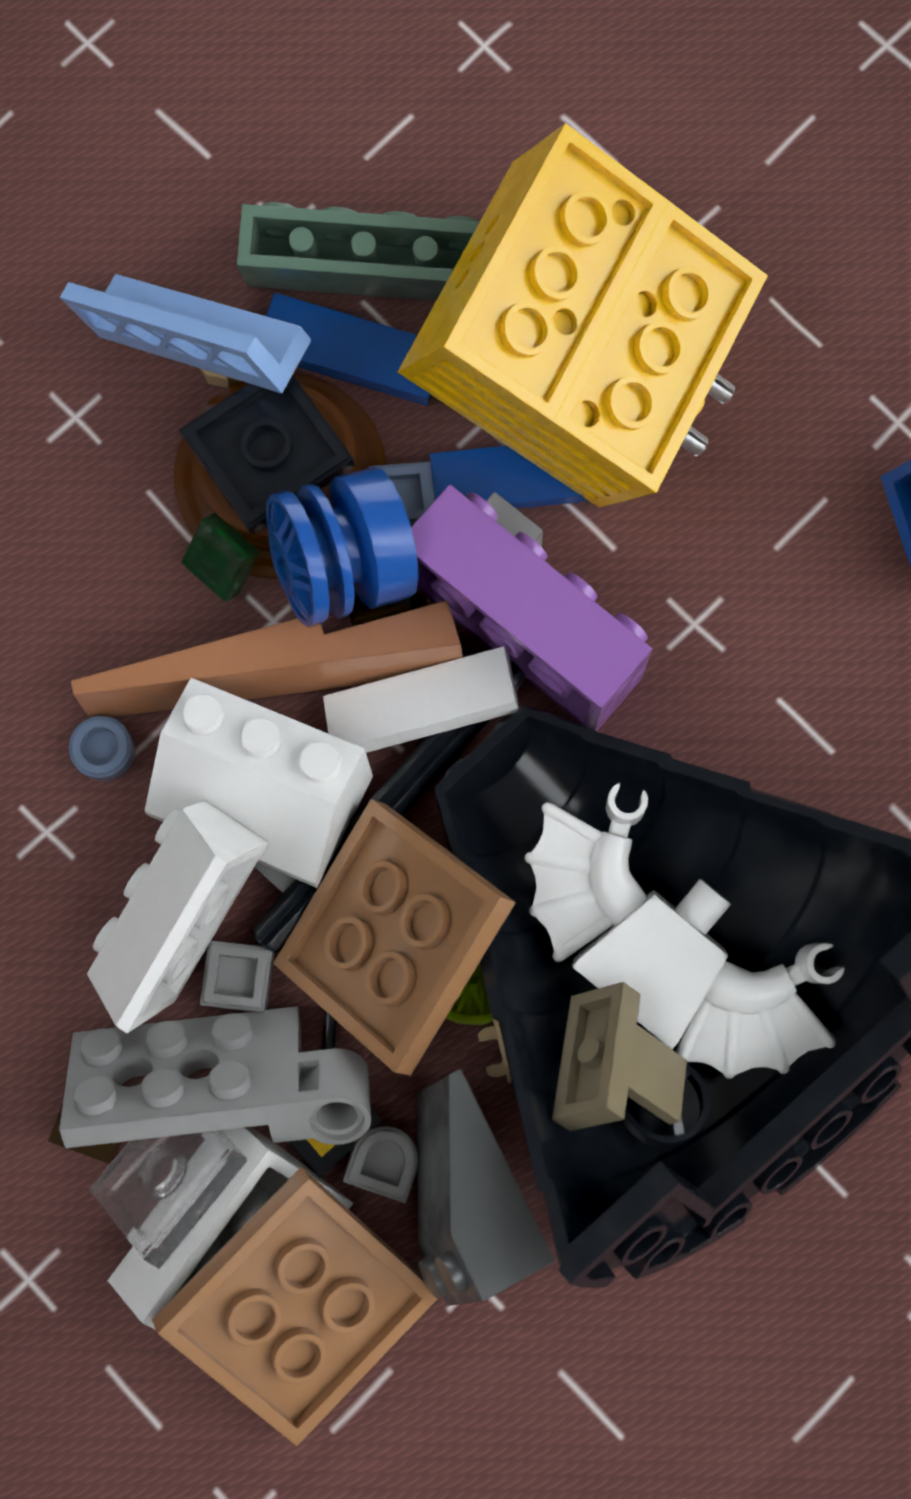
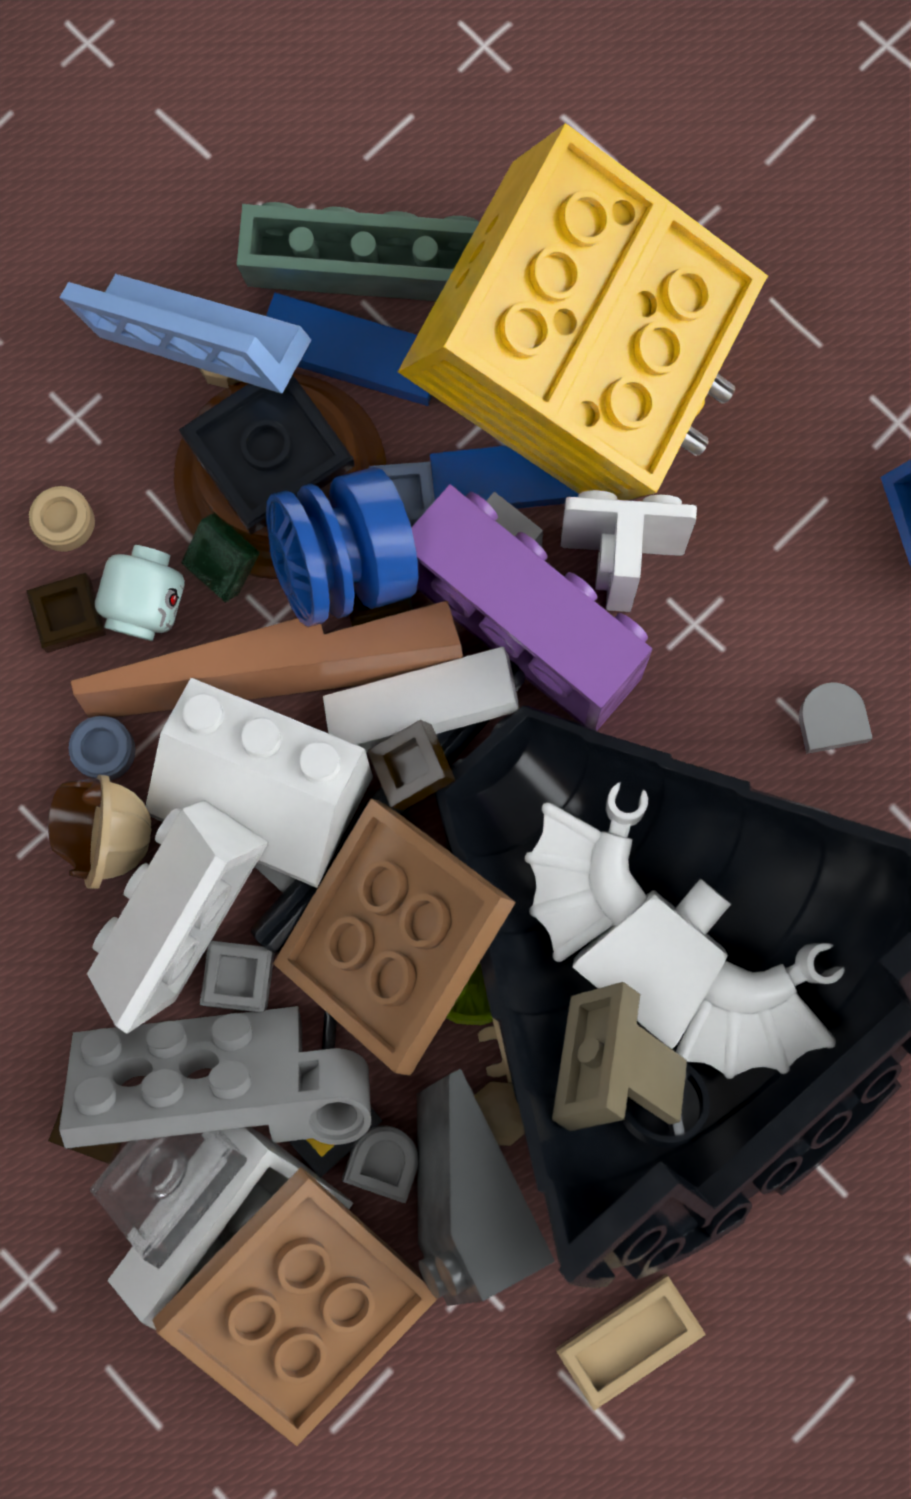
(61, 518): none -> tan tile
(65, 612): none -> dark brown tile
(98, 829): none -> piece
(139, 593): none -> light aqua head
(411, 765): none -> dark brown plate
(501, 1112): none -> tan tile
(622, 534): none -> white bracket
(630, 1342): none -> tan tile
(833, 718): none -> light grey tile

